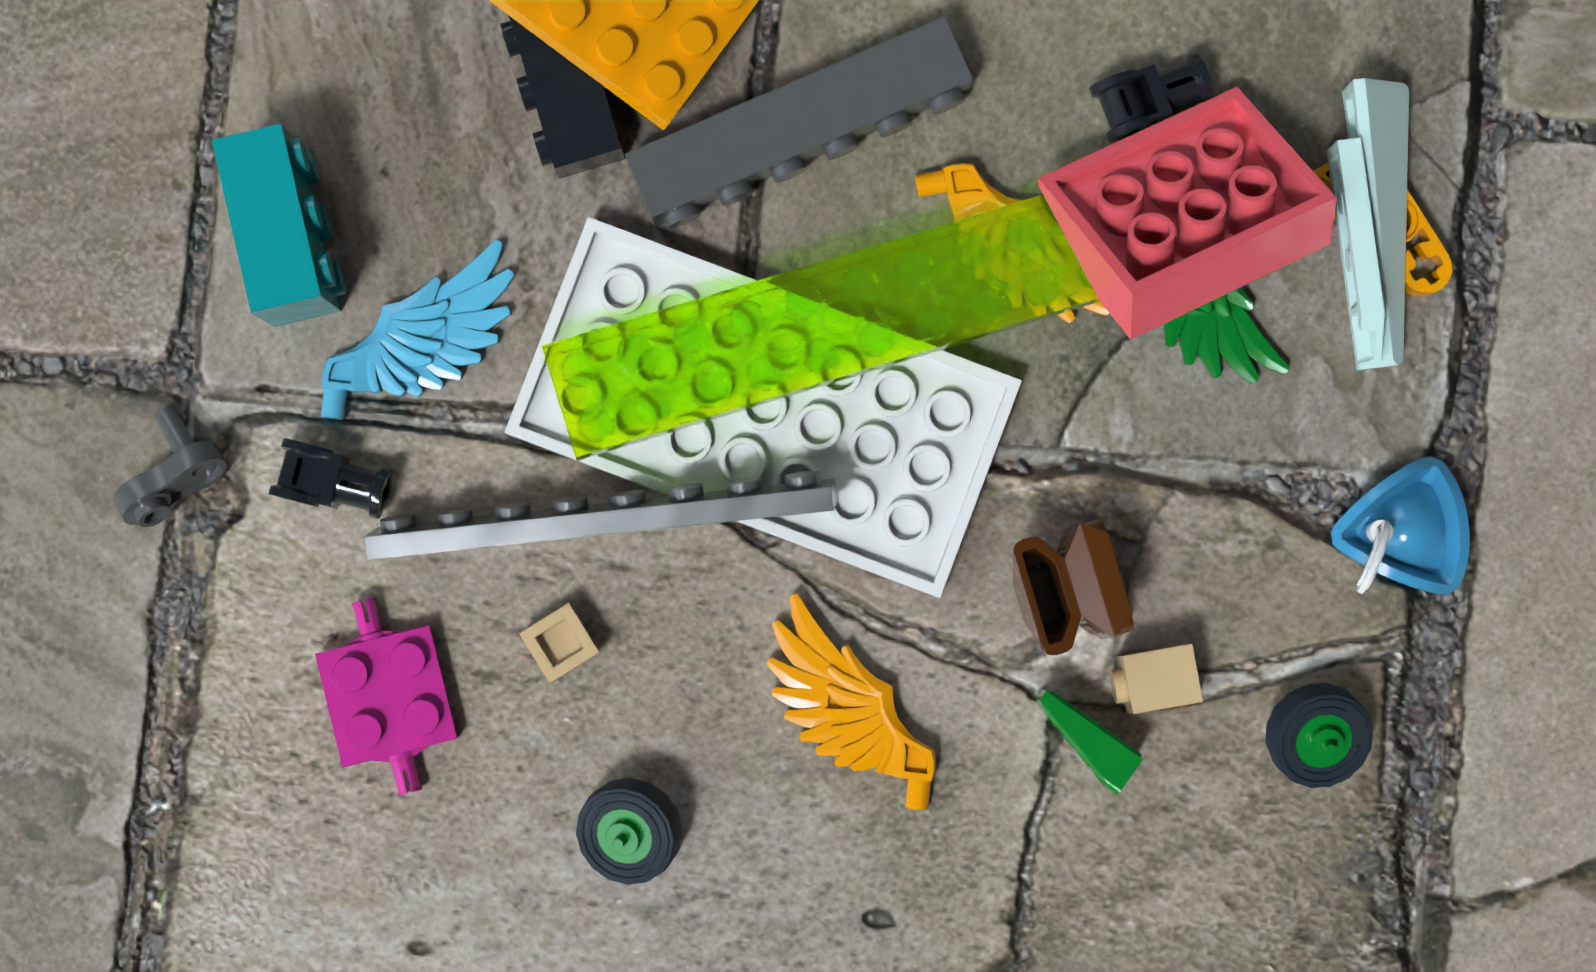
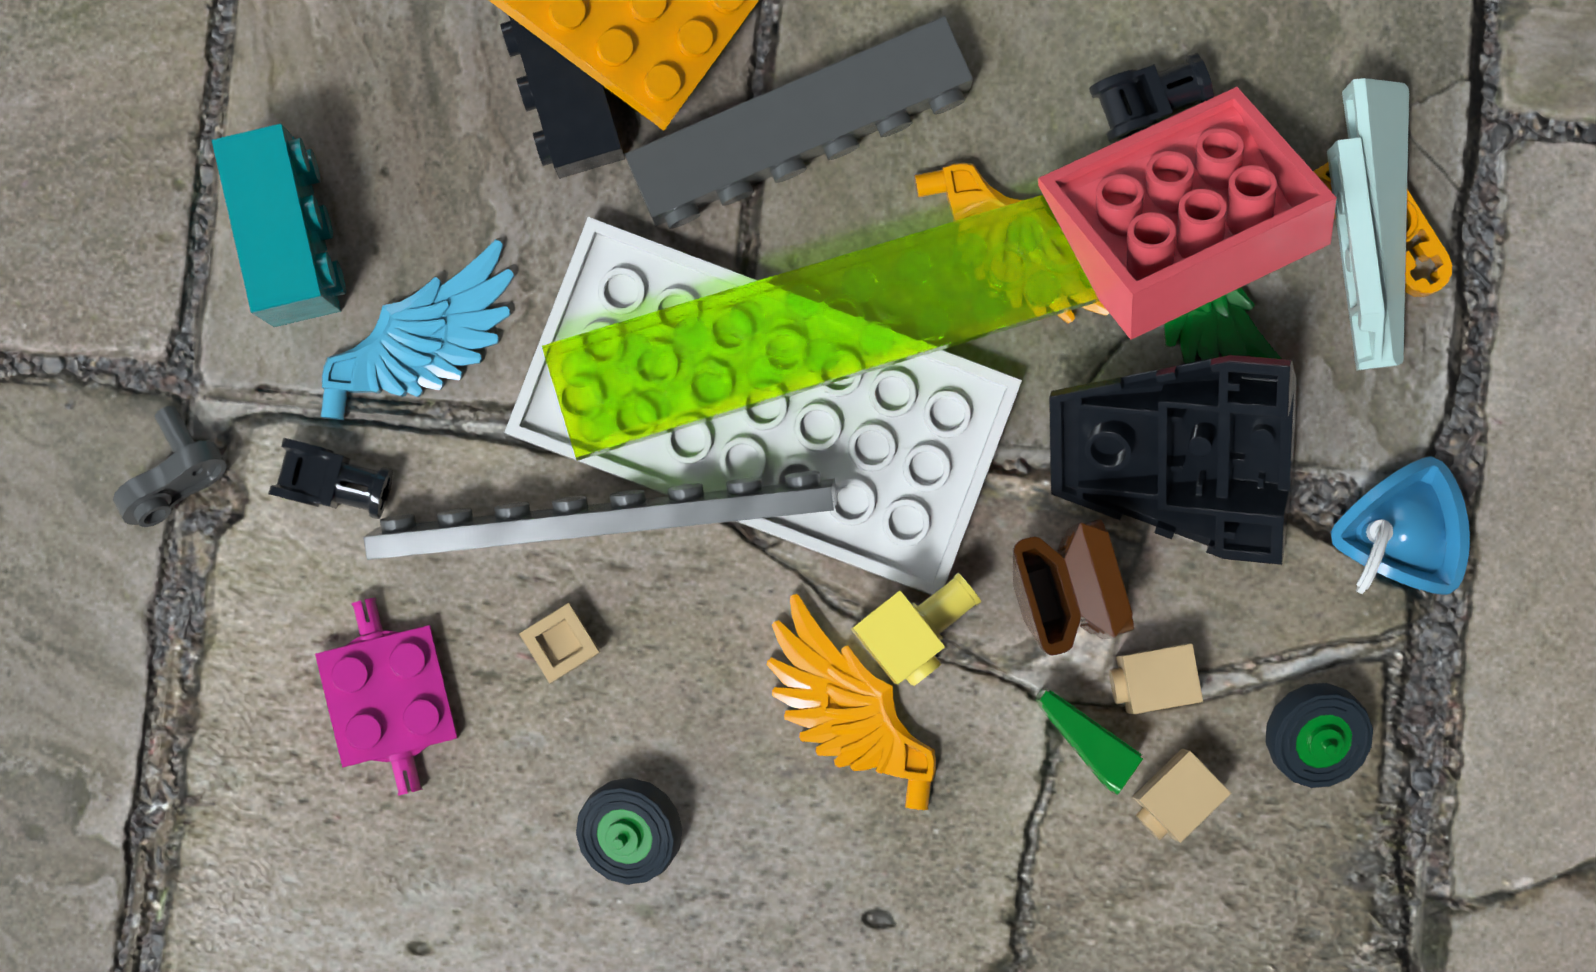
(908, 636): none -> light yellow brick
(1179, 797): none -> tan brick
(1184, 450): none -> black wedge

